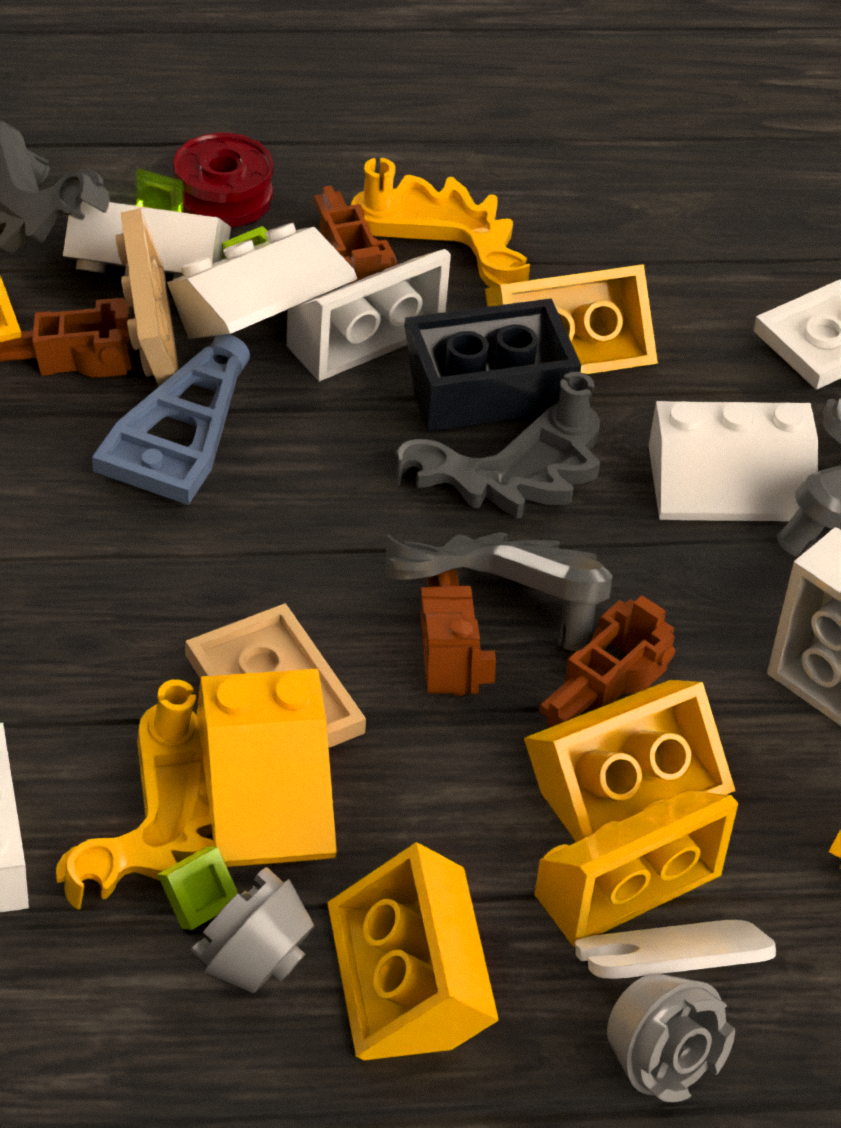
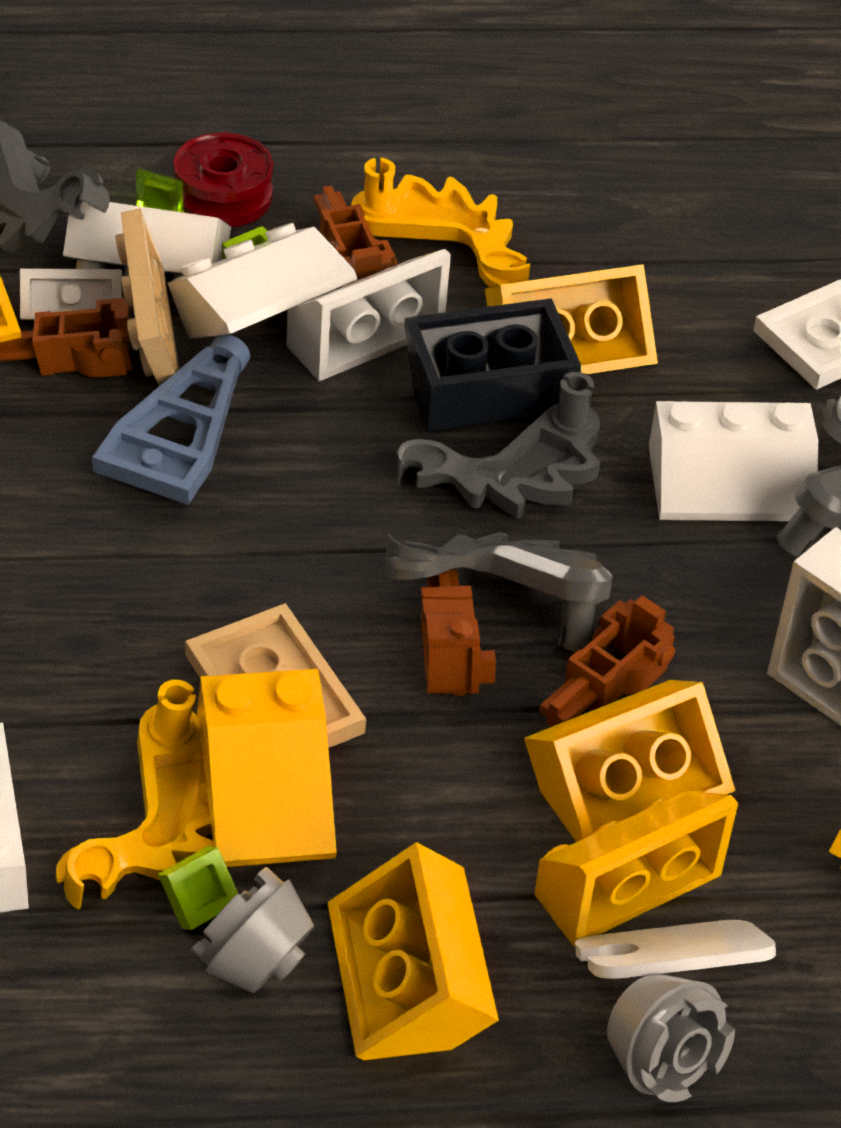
(66, 289): none -> white plate

